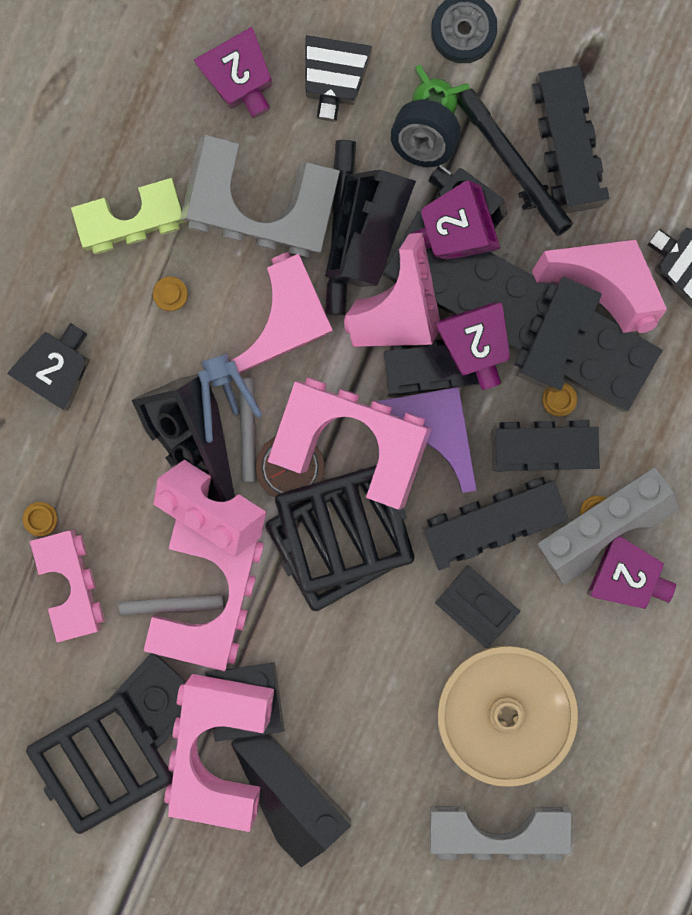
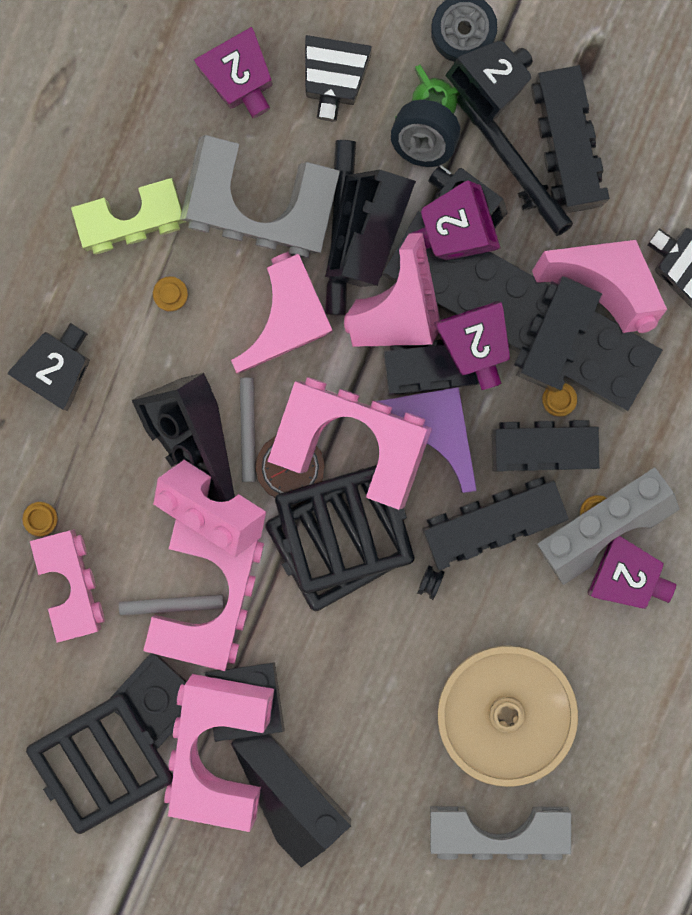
(220, 372): sand blue plant -> none
(431, 582): none -> black bush
(477, 606): black plate -> none
(491, 78): none -> black torso

